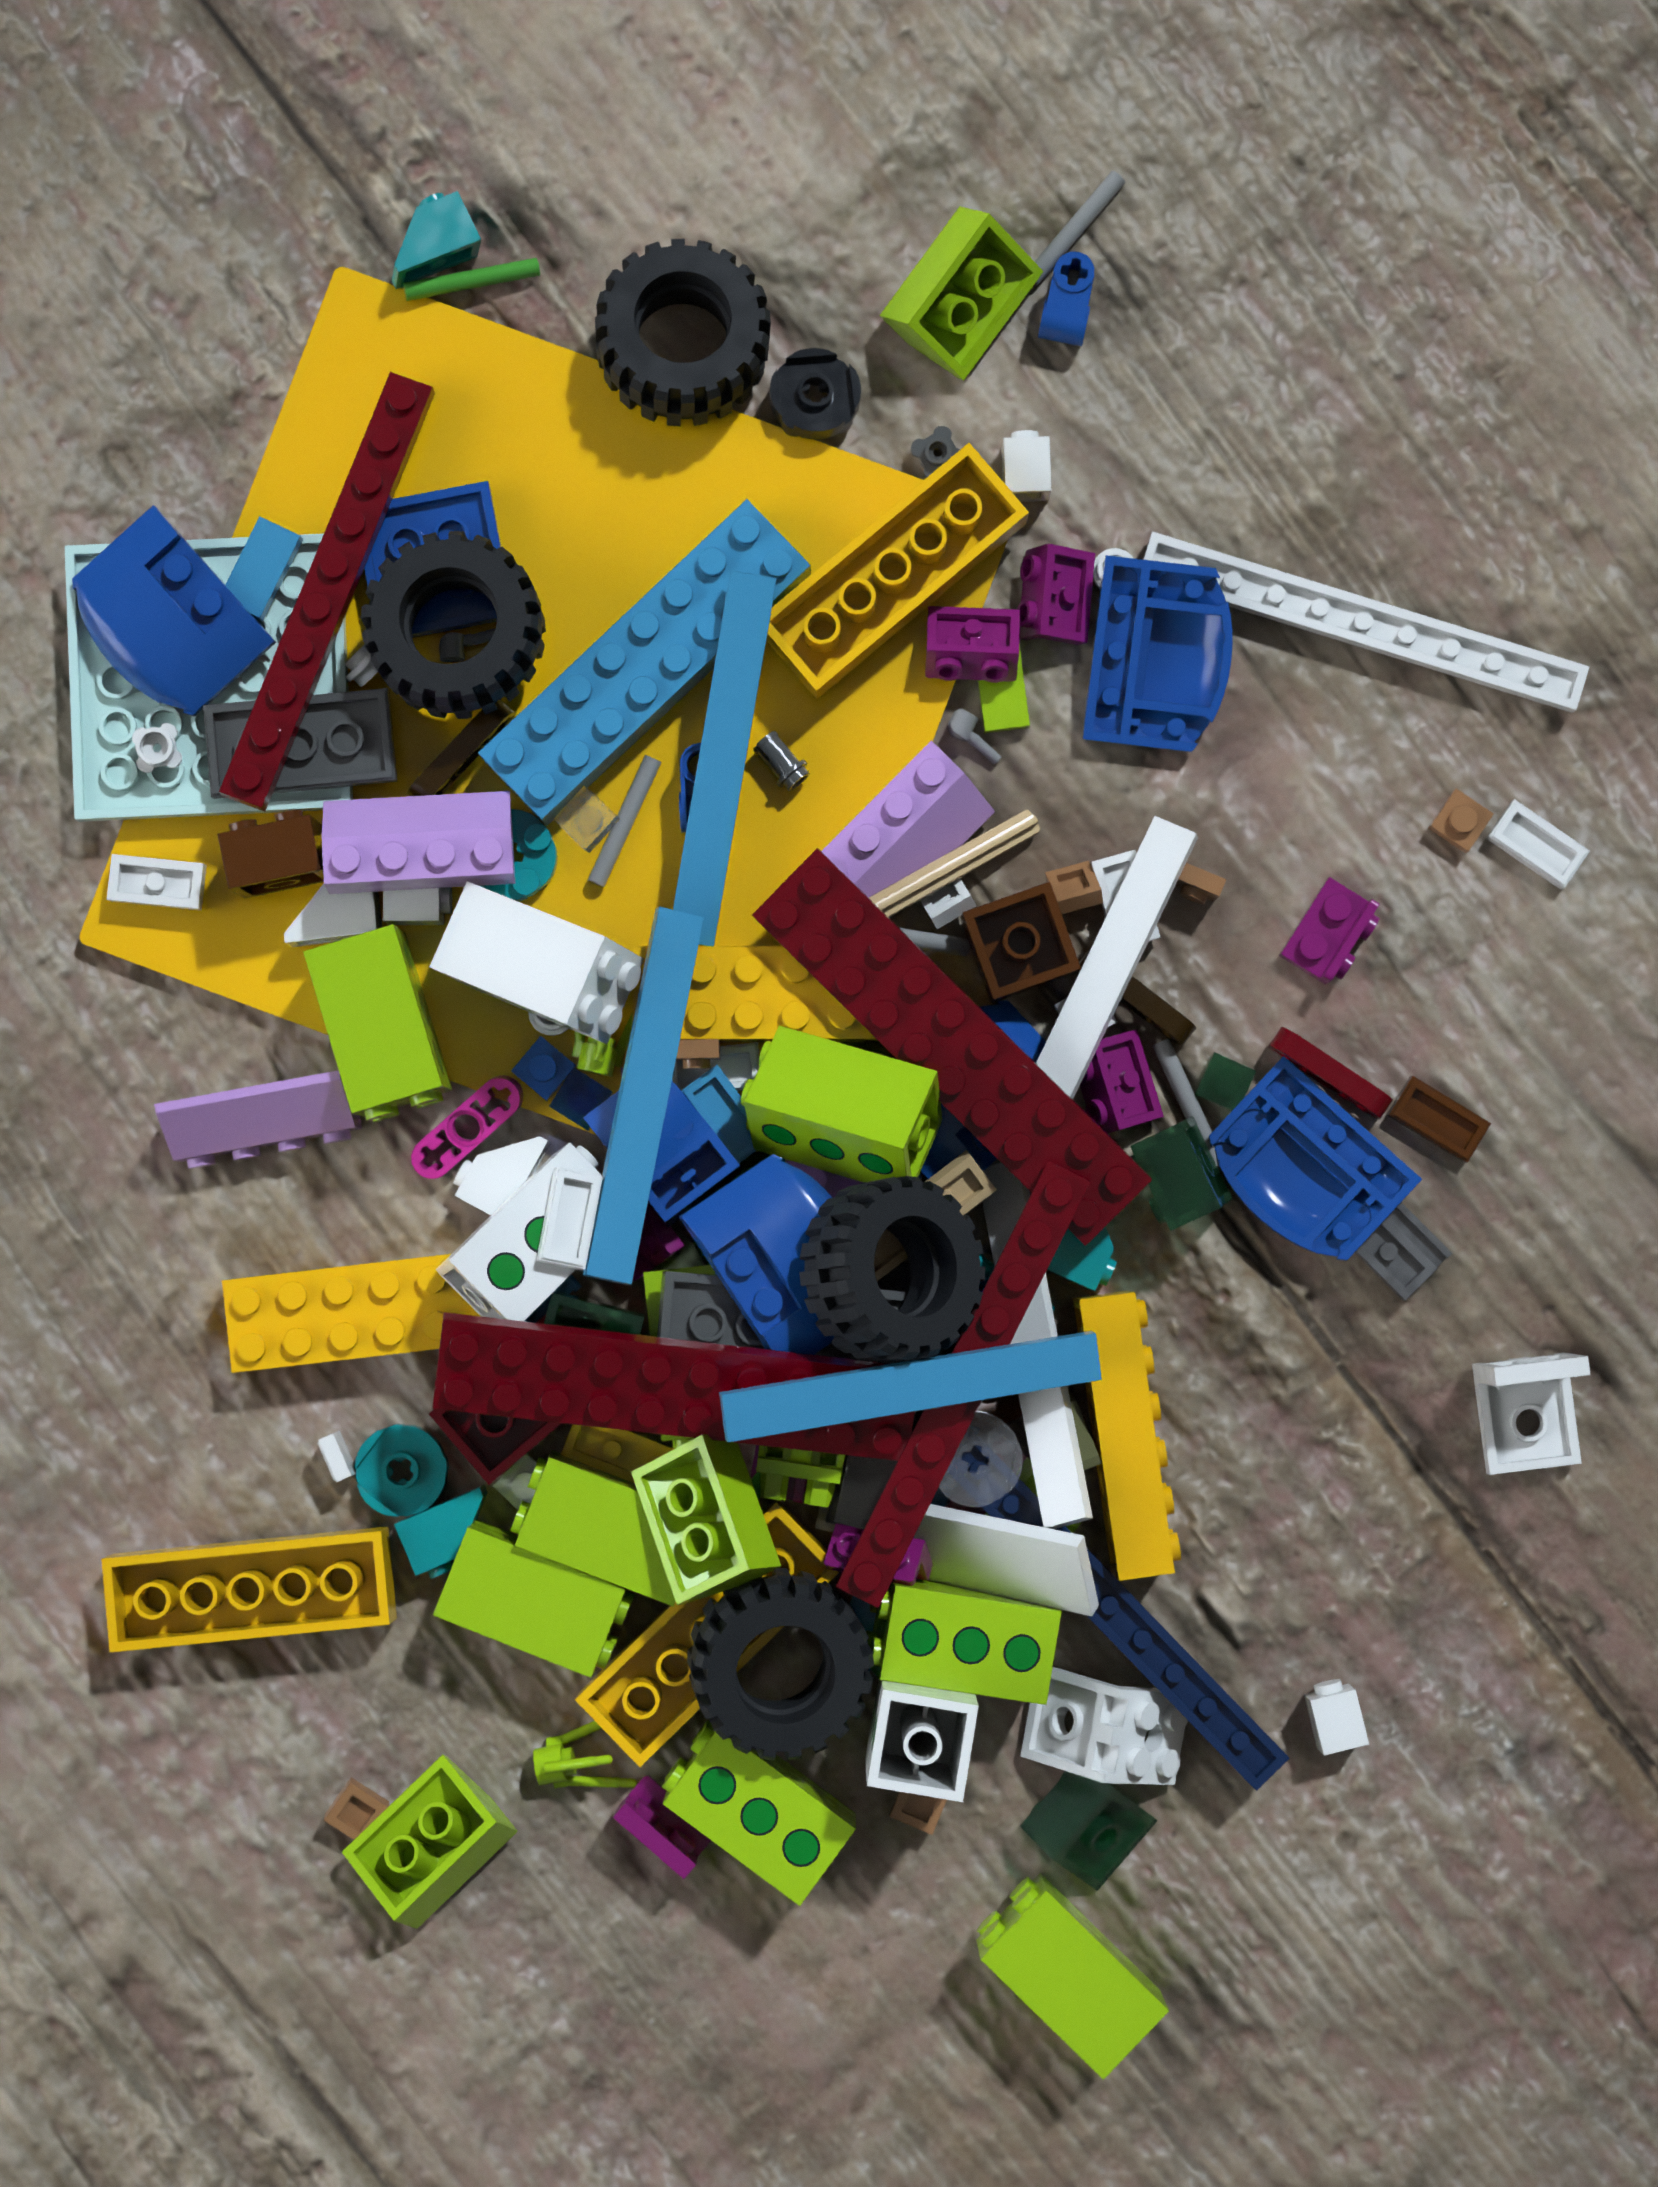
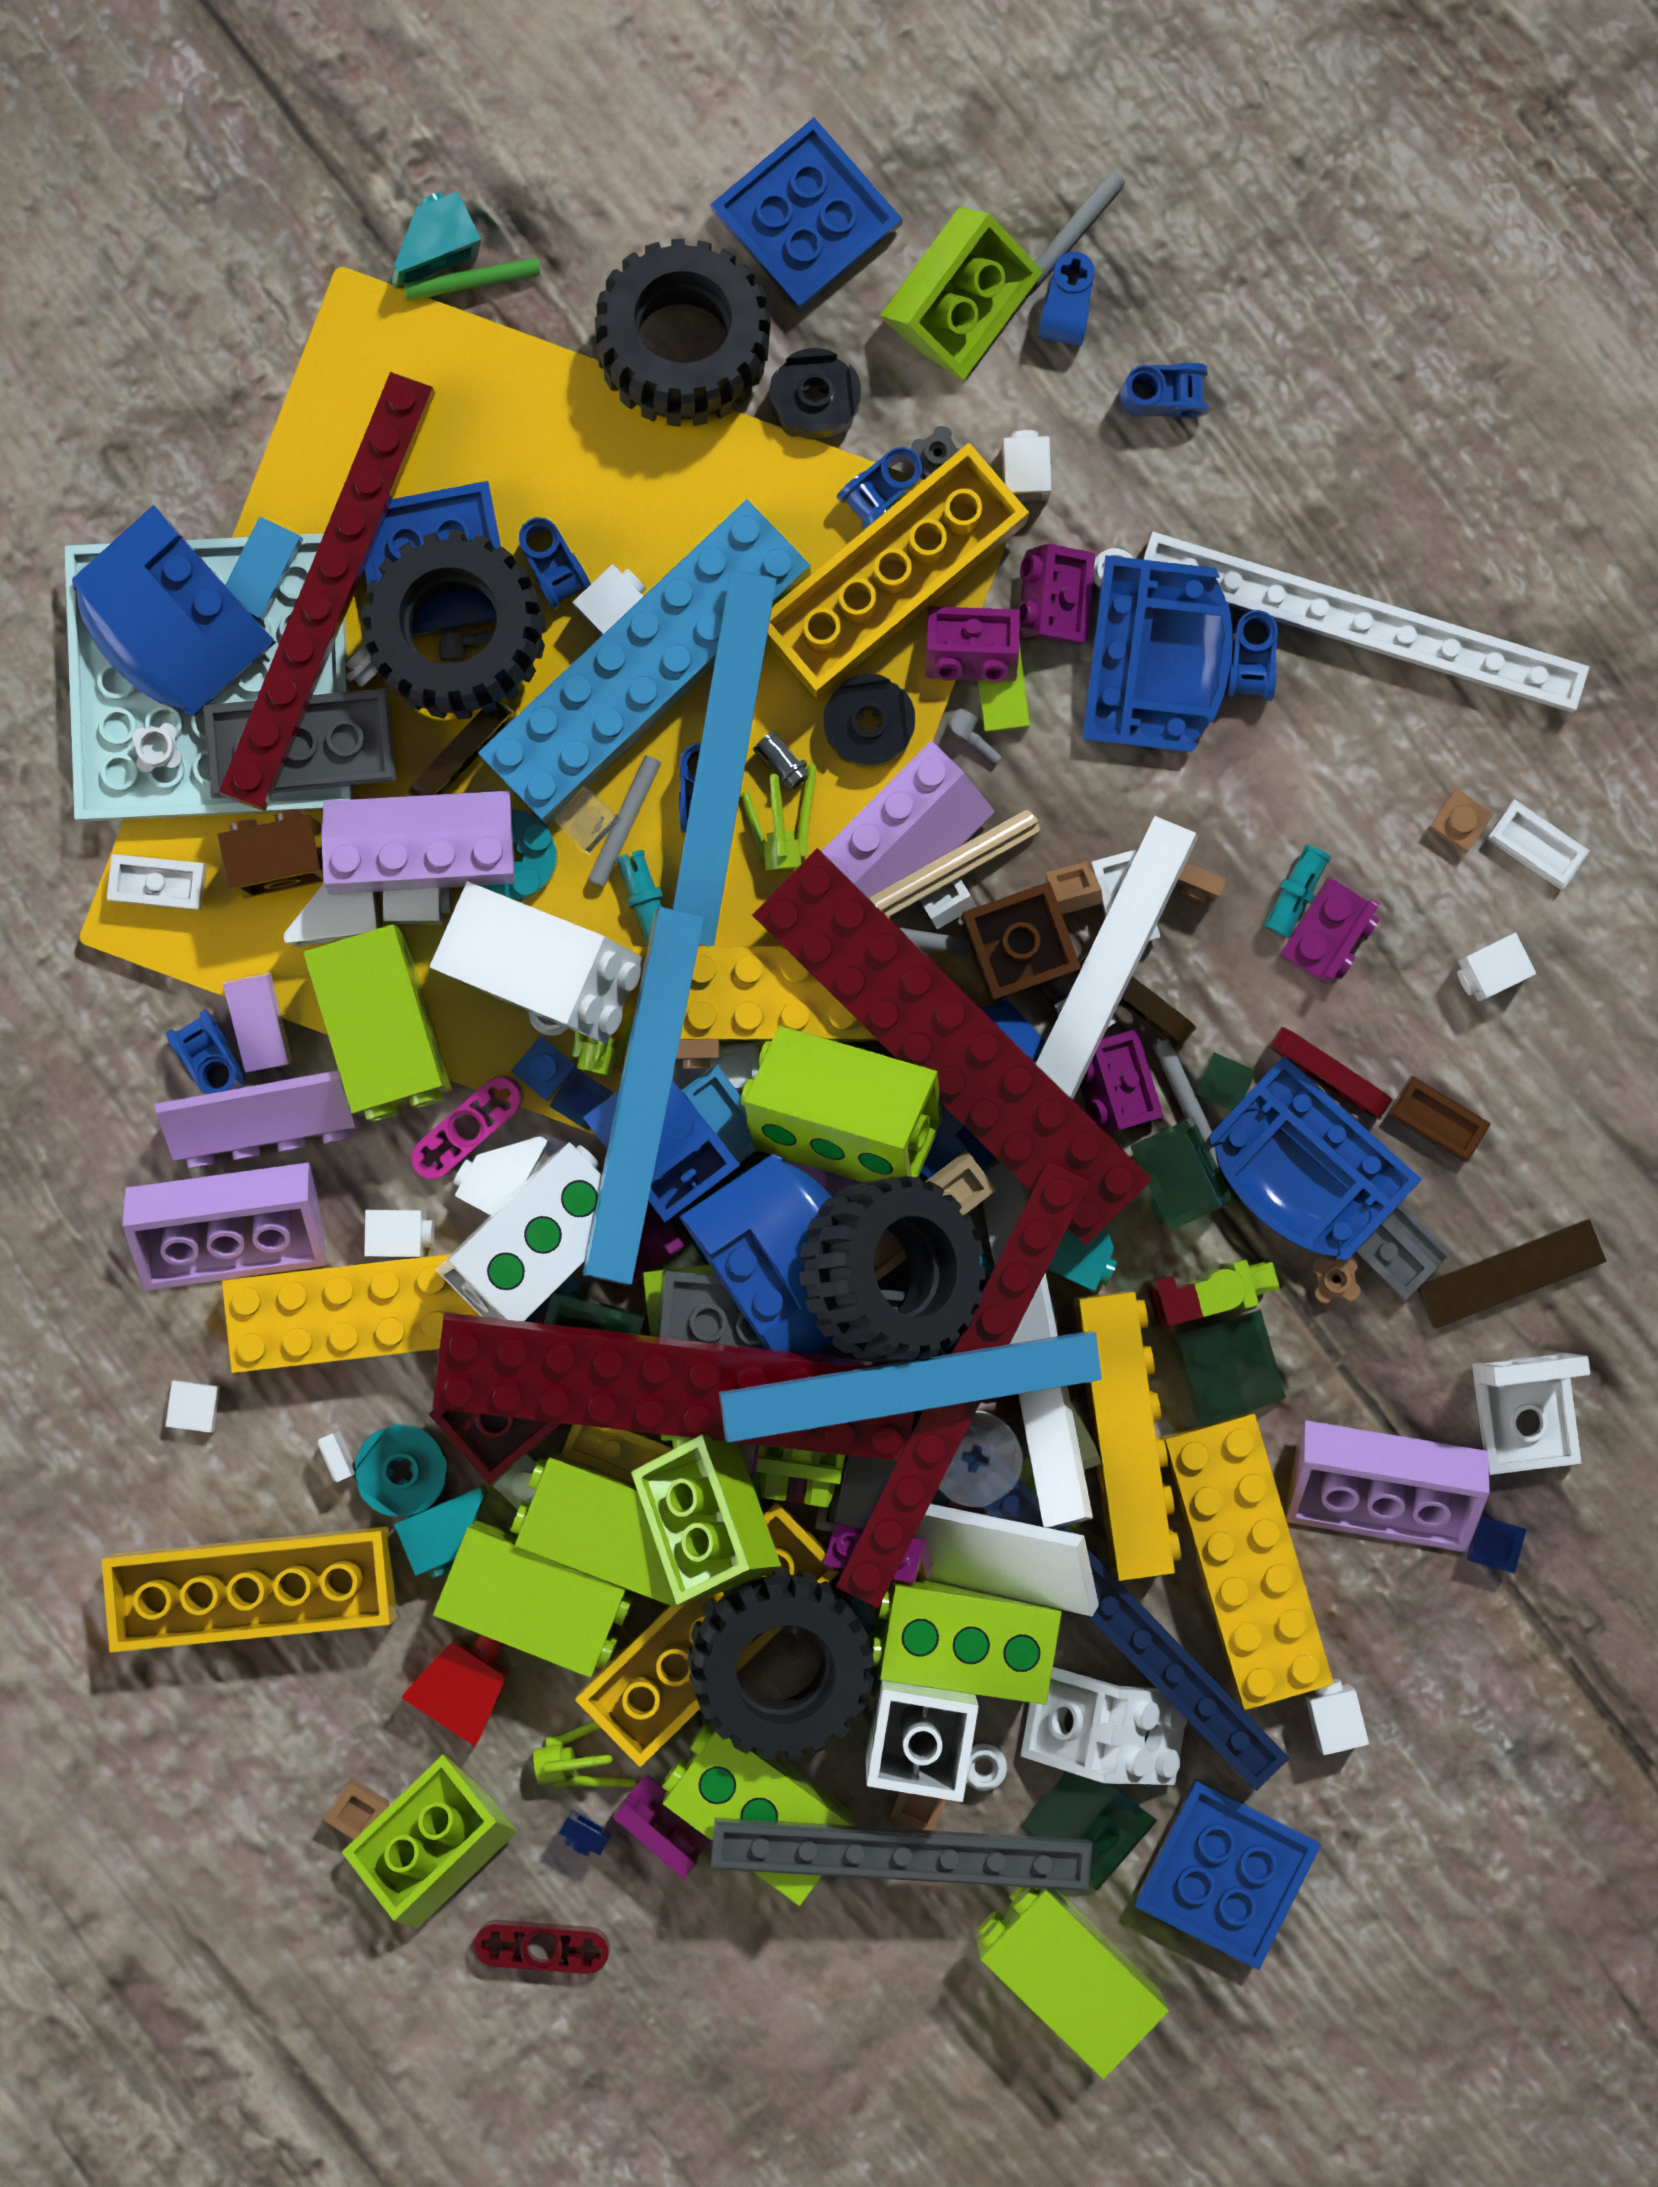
(192, 1406): none -> white tile
(204, 1048): none -> blue piece
(224, 1226): none -> lavender slope
(257, 1022): none -> lavender tile
(398, 1233): none -> white brick
(461, 1687): none -> red torso
(555, 569): none -> blue piece
(556, 1931): none -> dark red beam
(569, 1218): white tile -> none
(584, 1834): none -> clear blue plate
(608, 598): none -> white brick
(642, 891): none -> teal pin
(782, 848): none -> lime plant
(806, 214): none -> blue plate
(879, 487): none -> blue piece
(885, 700): none -> black plate
(900, 1854): none -> dark grey tile
(996, 1775): none -> white plate
(1175, 389): none -> blue piece
(1211, 1292): none -> lime hips
(1226, 1873): none -> blue plate
(1228, 1367): none -> clear green slope
(1247, 1561): none -> yellow brick
(1253, 660): none -> blue piece
(1297, 891): none -> teal pin
(1326, 1289): none -> medium nougat plate
(1387, 1486): none -> lavender slope
(1495, 968): none -> white brick
(1496, 1544): none -> clear blue plate
(1511, 1273): none -> dark brown tile

